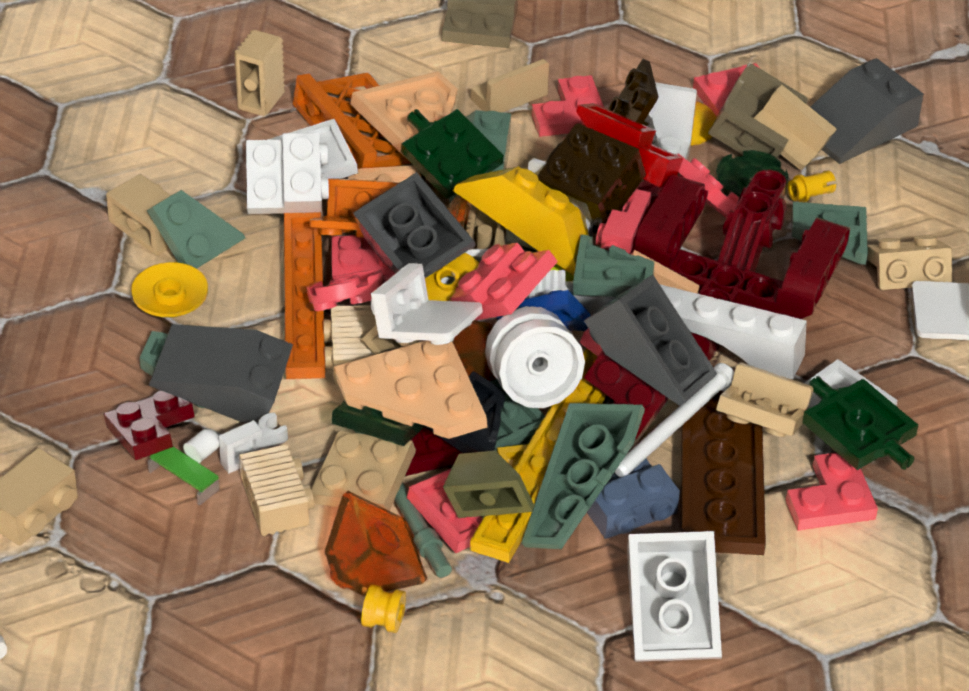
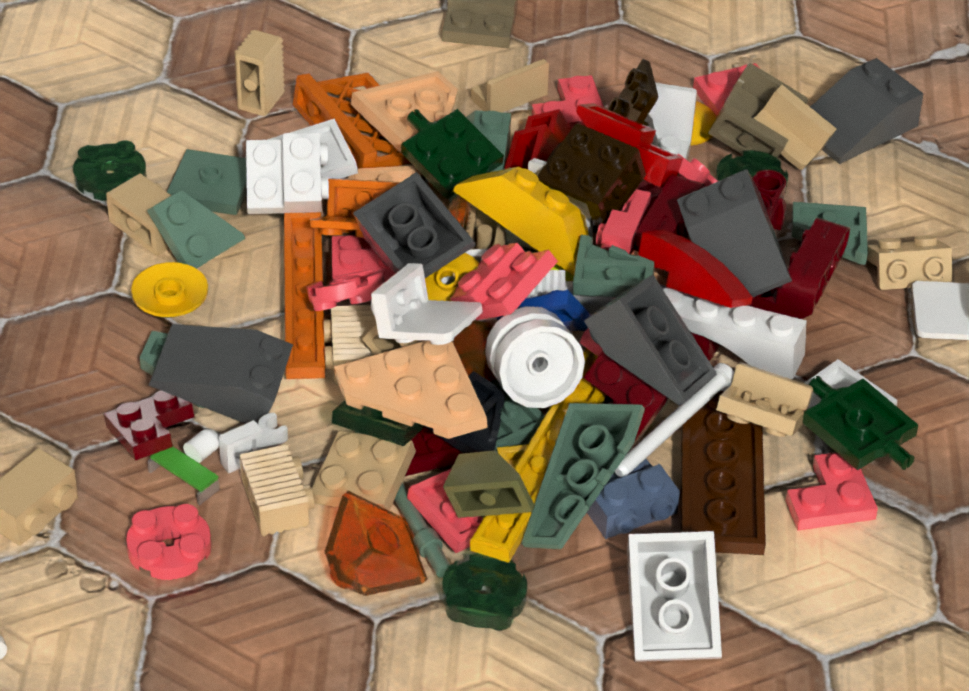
(94, 162): none -> clear green plate
(169, 522): none -> coral plate
(212, 180): none -> sand green plate
(383, 608): yellow wheel -> none
(484, 610): none -> clear green plate
(538, 138): none -> red slope
(693, 269): none -> red slope
(737, 230): none -> dark grey slope
(803, 187): yellow pin -> none

